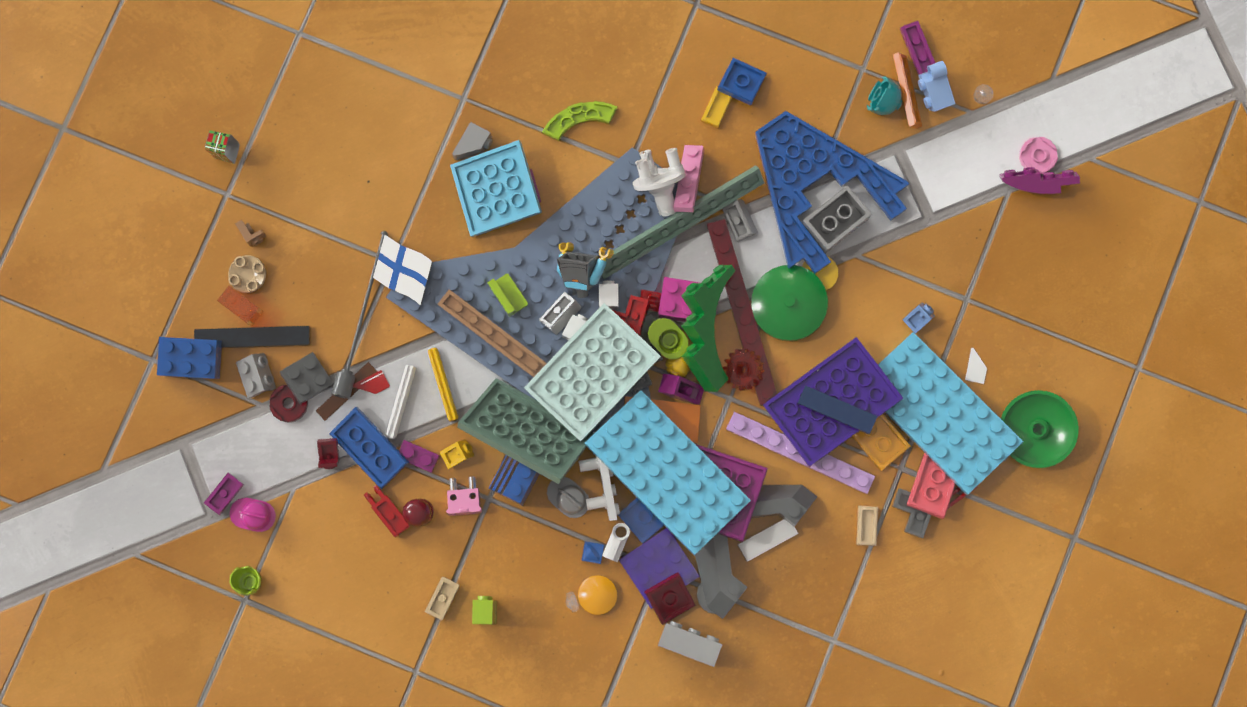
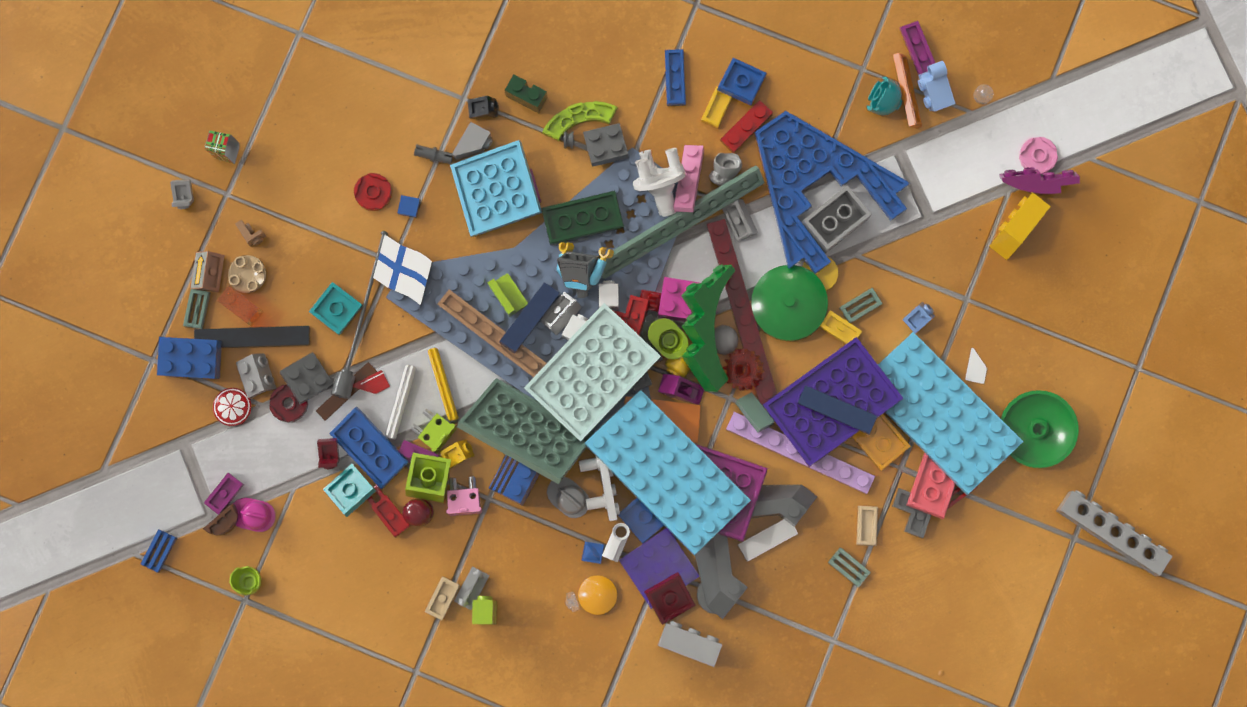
(151, 548): none -> blue tile
(182, 193): none -> light grey bracket
(203, 311): none -> sand green tile
(207, 271): none -> nougat panel
(223, 522): none -> reddish brown plate
(232, 406): none -> dish
(335, 308): none -> teal plate
(349, 490): none -> plate
(372, 192): none -> red tile
(408, 206): none -> blue tile
(428, 477): none -> lime slope
(433, 154): none -> dark grey pin
(438, 433): none -> lime piece
(471, 588): none -> light grey hinge
(483, 107): none -> black bracket
(529, 97): none -> dark green brick
(529, 318): none -> dark blue tile
(568, 140): none -> dark grey bush
(582, 217): none -> dark green tile
(605, 145): none -> dark grey plate
(675, 77): none -> blue tile
(725, 168): none -> light grey hair
(725, 339): none -> light grey hair
(746, 126): none -> red plate
(754, 412): none -> sand green tile
(839, 328): none -> yellow plate
(844, 573): none -> sand green tile
(847, 314): none -> sand green tile
(1019, 226): none -> yellow wedge
(1069, 509): none -> light grey brick

